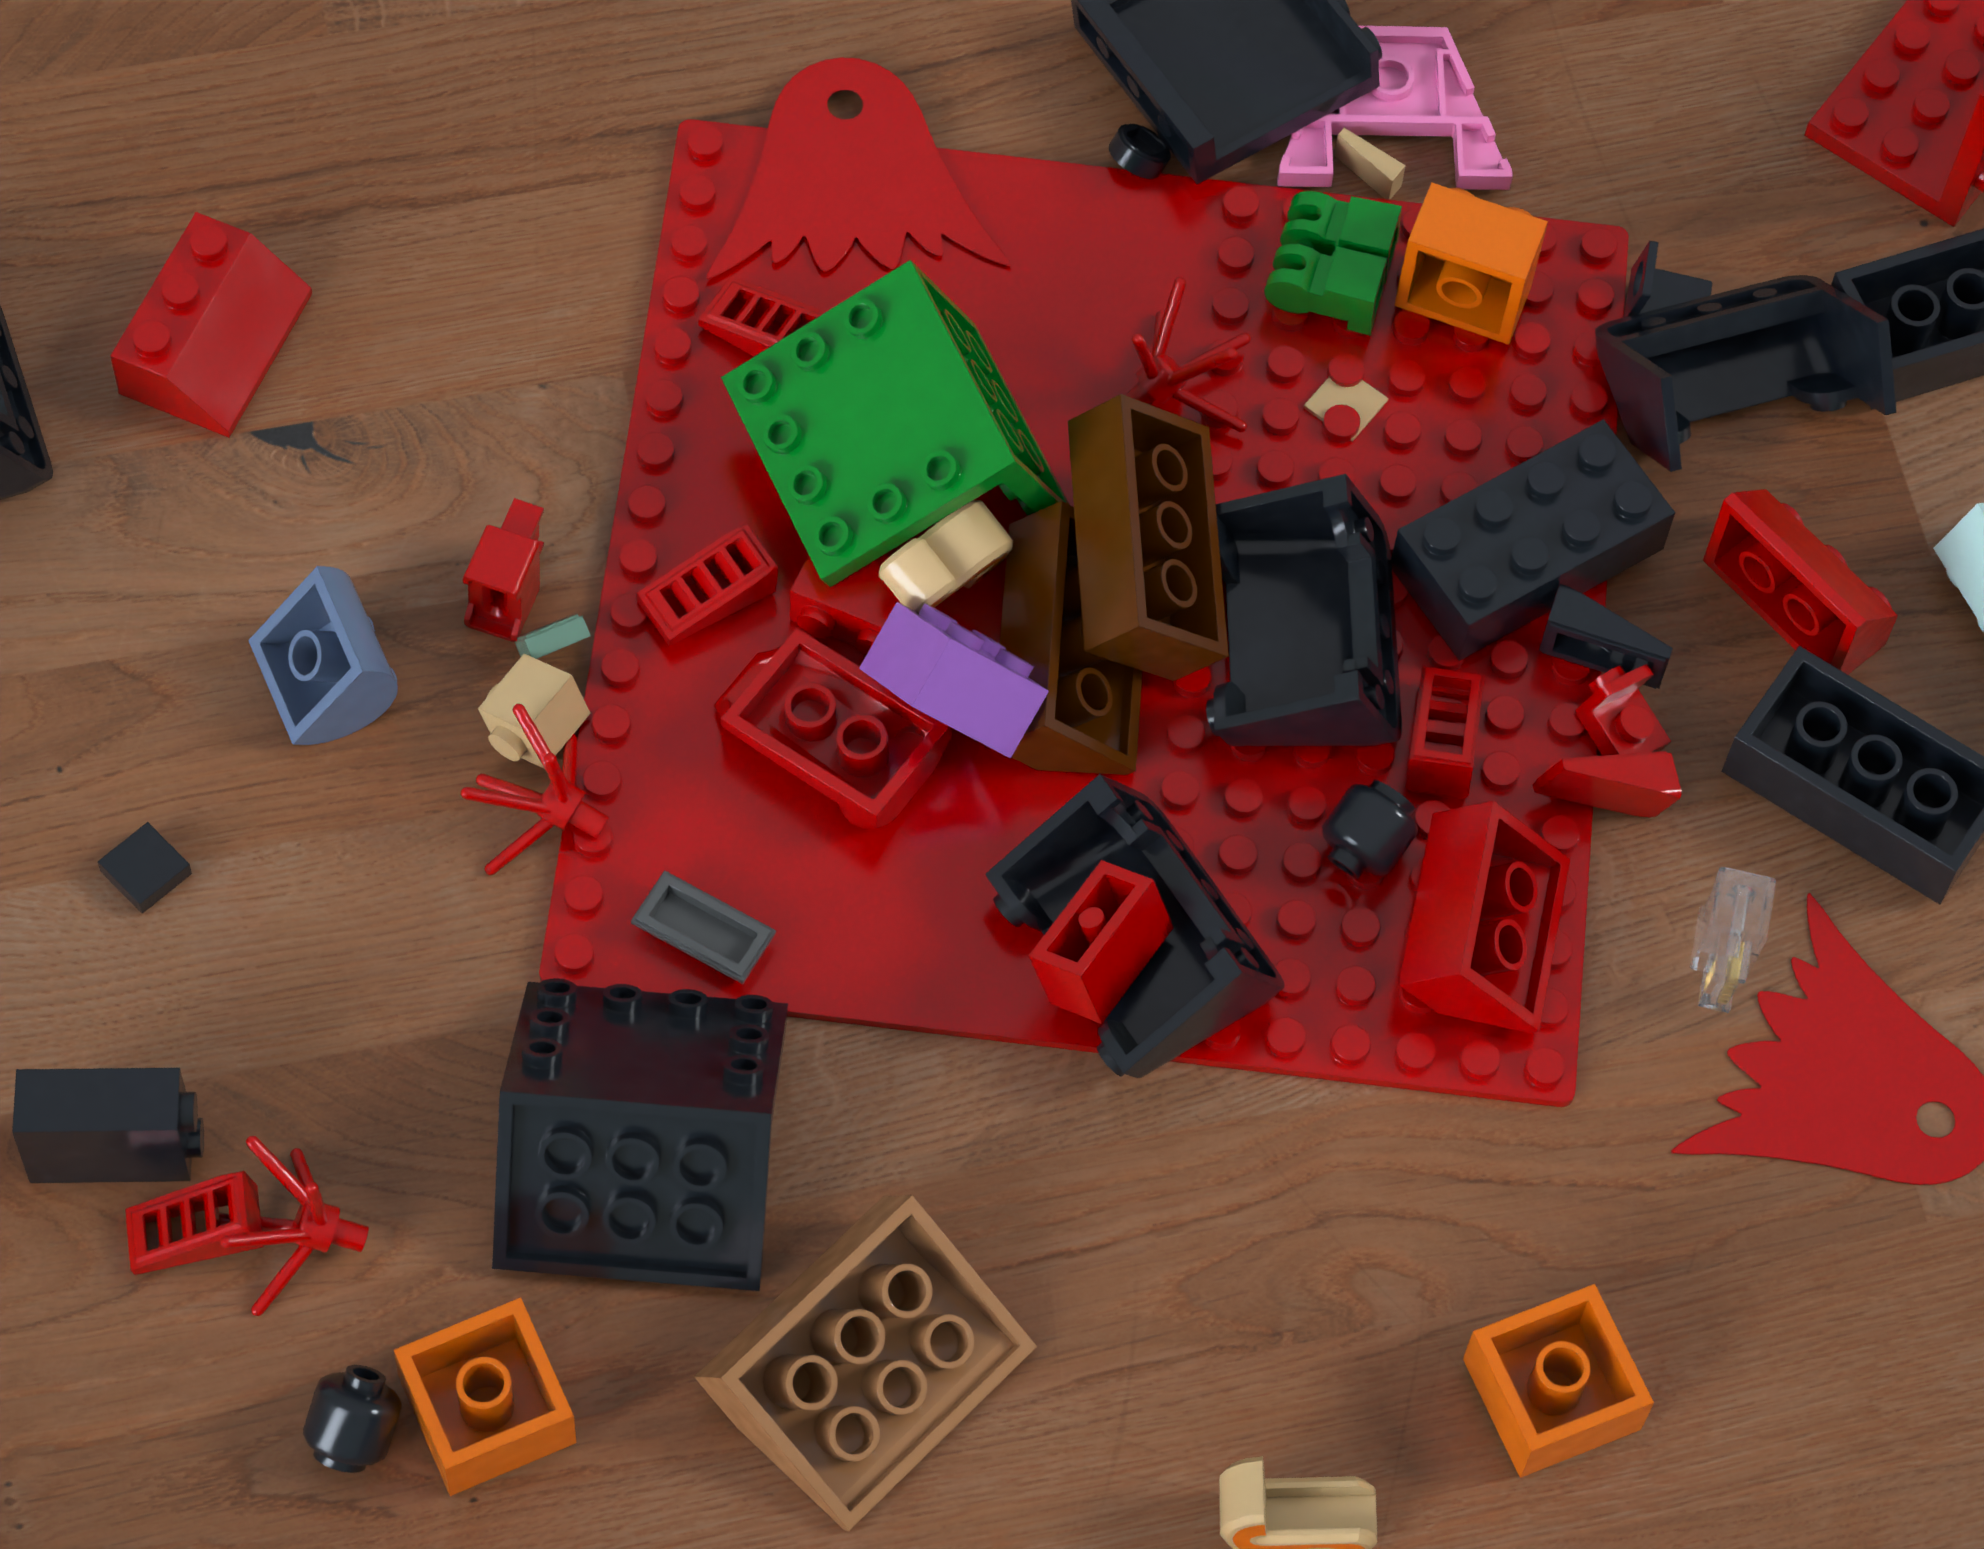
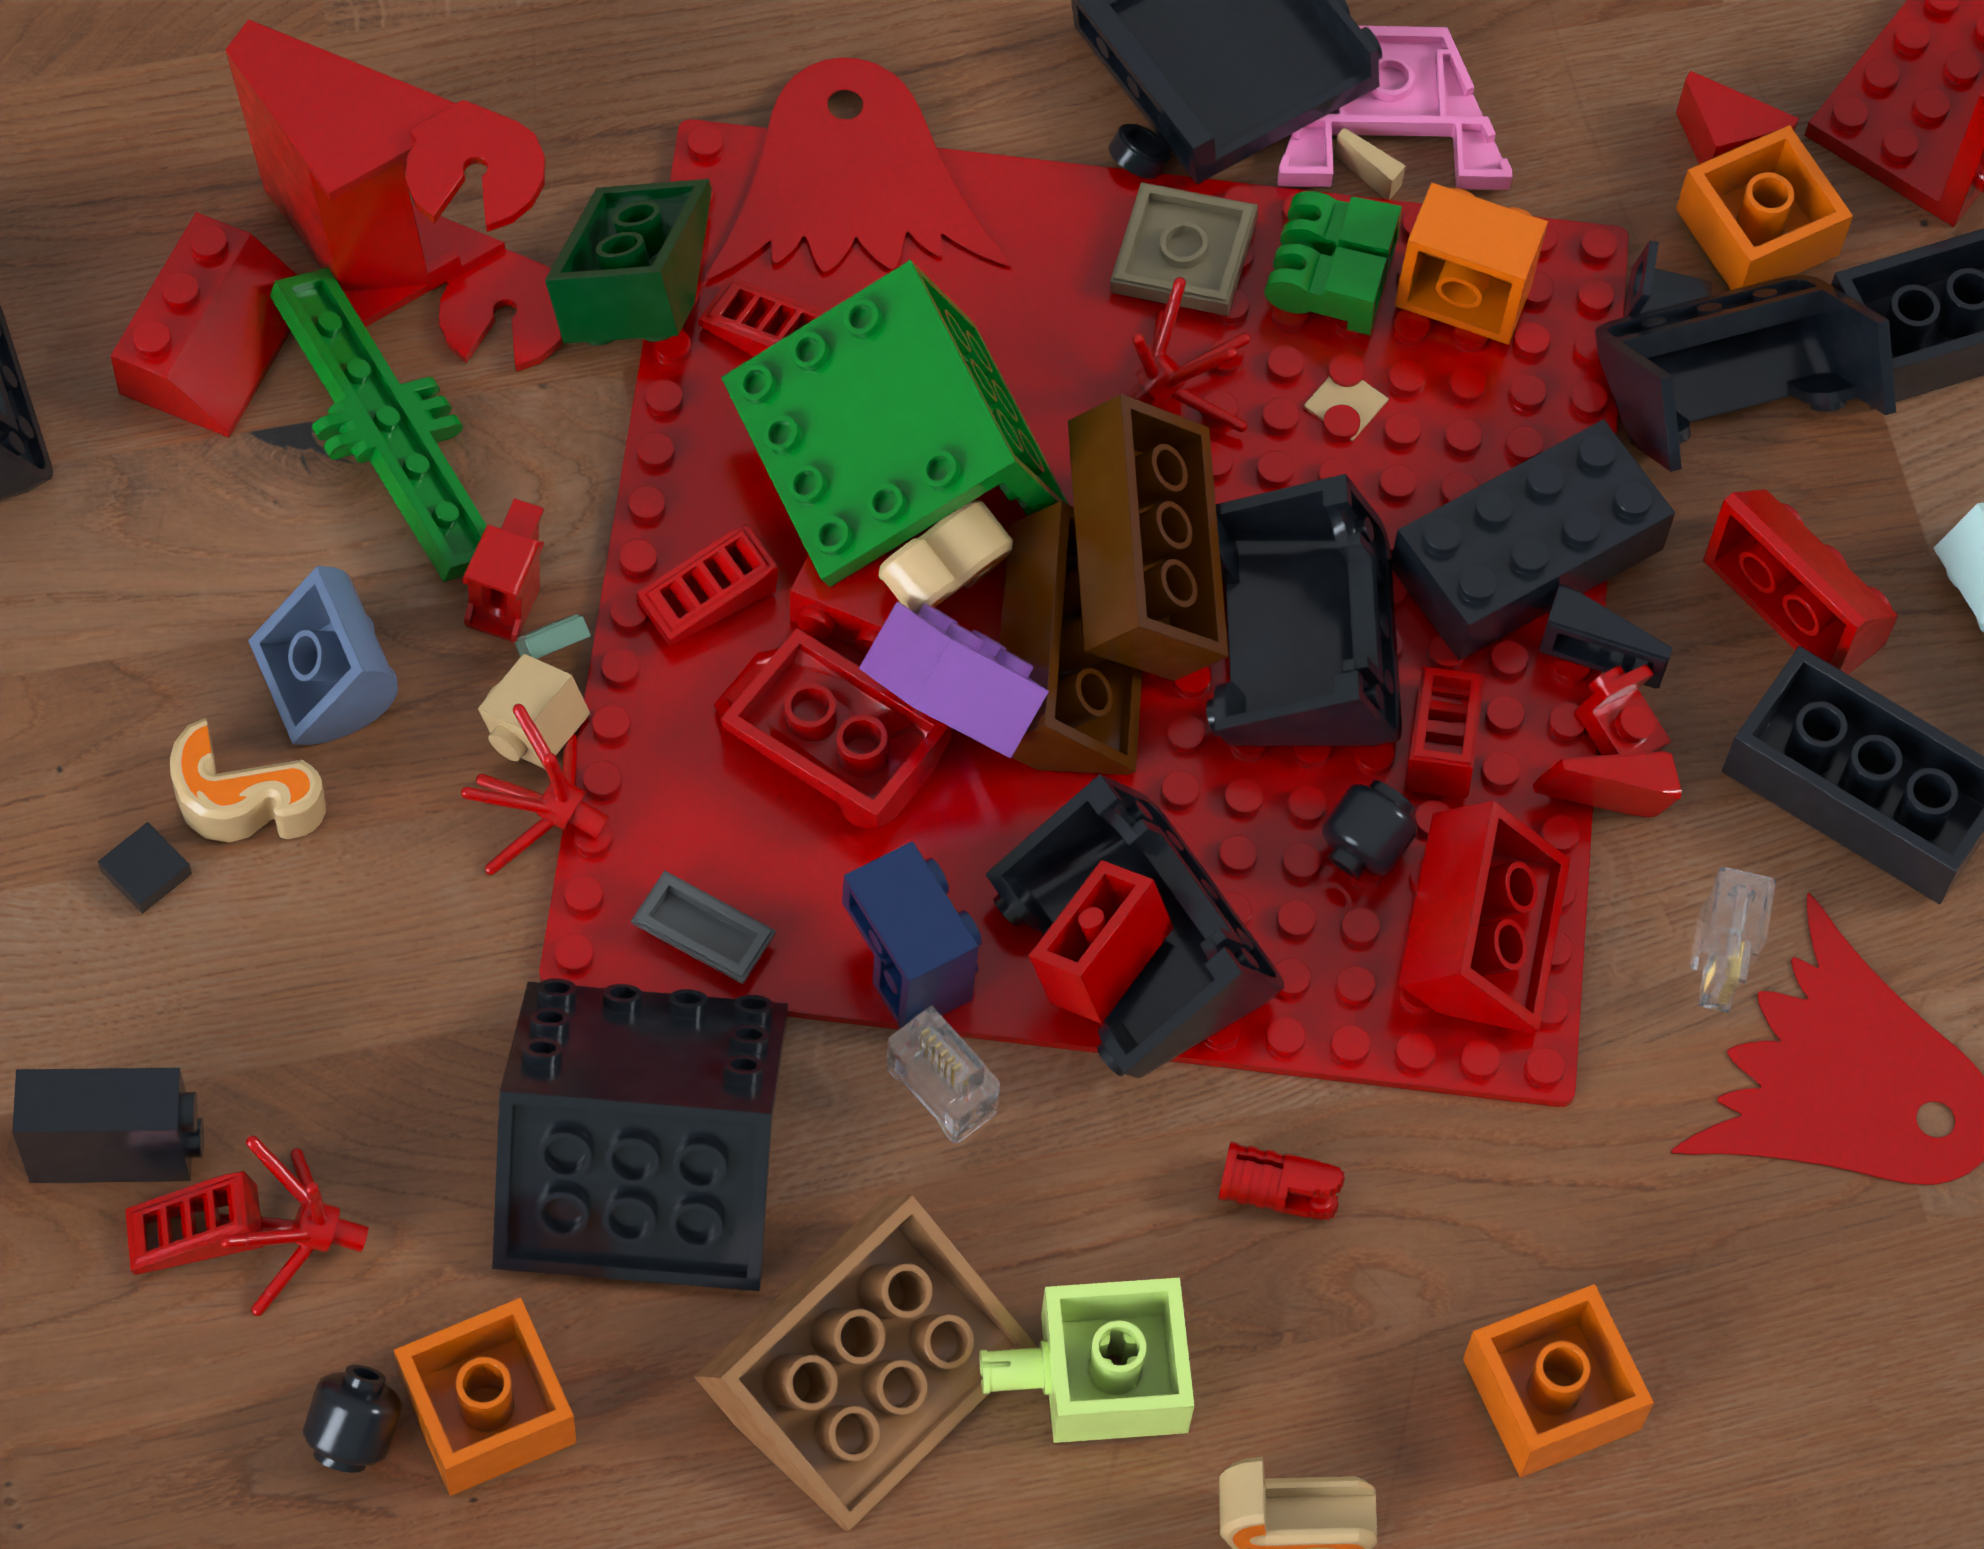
(244, 800): none -> tan animal
(335, 164): none -> red piece
(382, 419): none -> green hinge
(631, 263): none -> dark green slope
(917, 937): none -> dark blue brick
(943, 1074): none -> clear piece
(1085, 1390): none -> yellowish green brick
(1184, 237): none -> dark tan tile
(1281, 1182): none -> red hinge
(1723, 118): none -> red slope
(1764, 210): none -> orange brick

